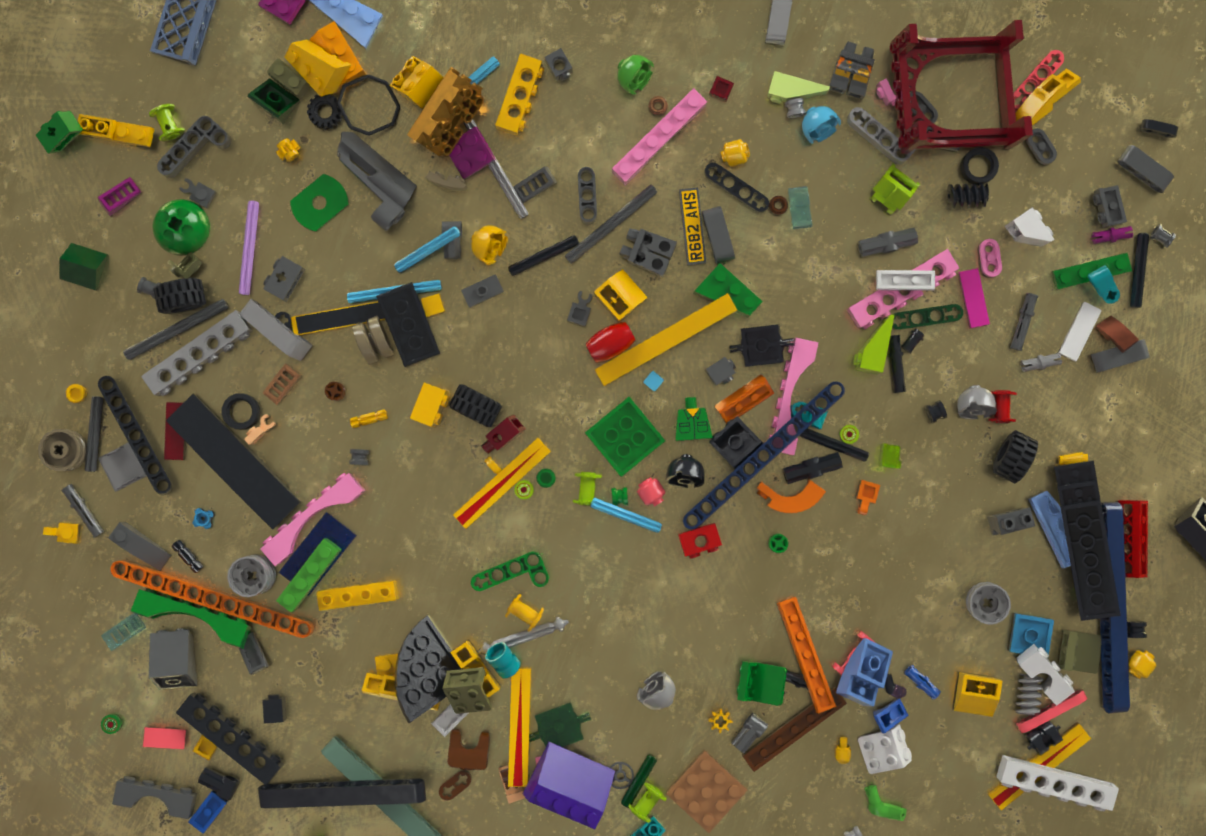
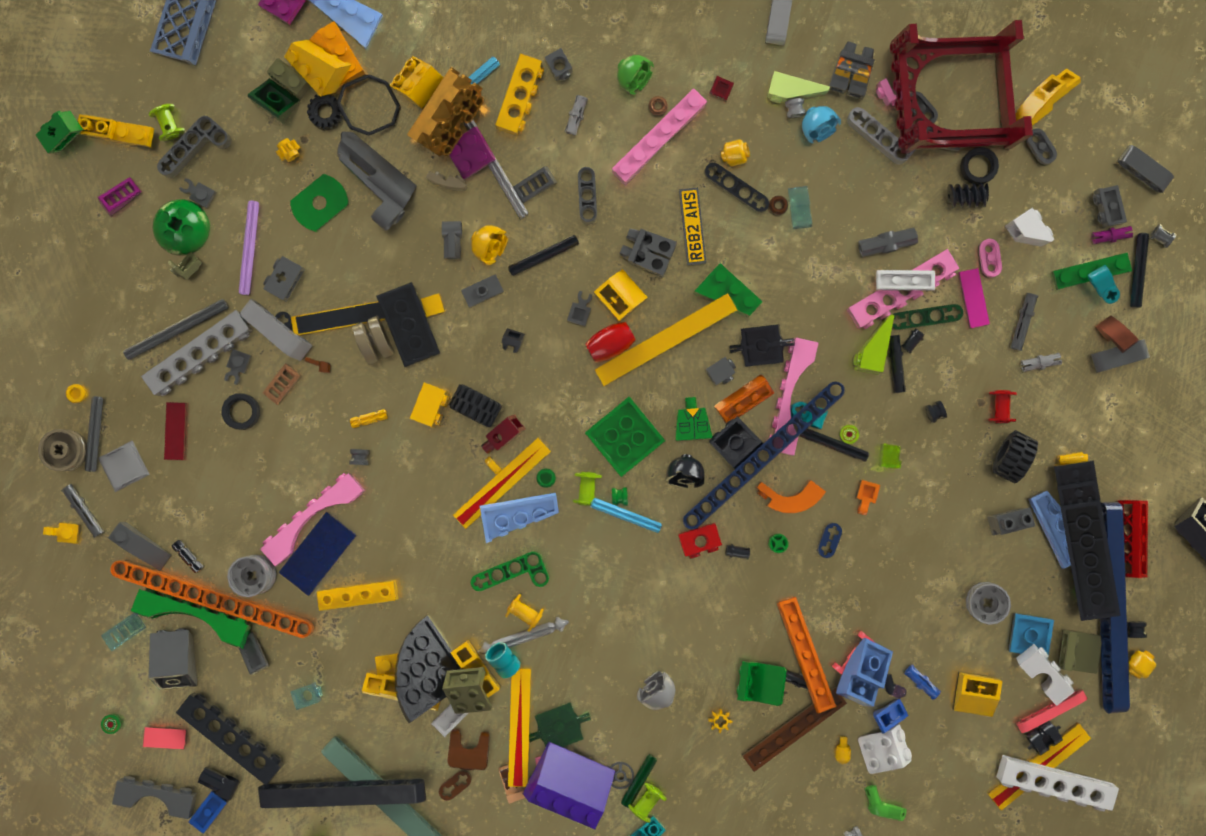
(82, 266): dark green slope -> none
(130, 427): black beam -> none
(146, 287): dark grey bush -> none
(179, 295): black tyre -> none
(199, 513): dark azure plate -> none
(205, 748): yellow tile -> none
(233, 461): black slope -> none
(238, 363): none -> dark grey plate
(255, 434): light nougat plate -> none
(274, 709): black brick -> none
(300, 701): none -> clear light blue brick
(309, 575): bright green brick -> none
(323, 366): none -> dark orange hand
(331, 391): reddish brown wheel -> none
(369, 295): medium azure axle -> none
(427, 249): medium azure axle -> none
(512, 338): none -> black tile
(514, 514): none -> light blue wing
(524, 489): lime tile -> none
(576, 115): none -> light grey pin
(611, 223): dark grey axle -> none
(651, 491): coral head -> none
(653, 381): medium azure piece -> none
(706, 791): medium nougat plate -> none
(718, 234): dark grey beam -> none
(737, 552): none -> black pin
(752, 729): dark grey piece -> none
(812, 468): black piece -> none
(833, 542): none -> dark blue beam
(891, 192): lime piece -> none
(976, 402): light grey cylinder -> none
(1029, 695): light grey piece -> none
(1035, 79): coral beam -> none
(1079, 331): white tile -> none
(1159, 128): black beam -> none

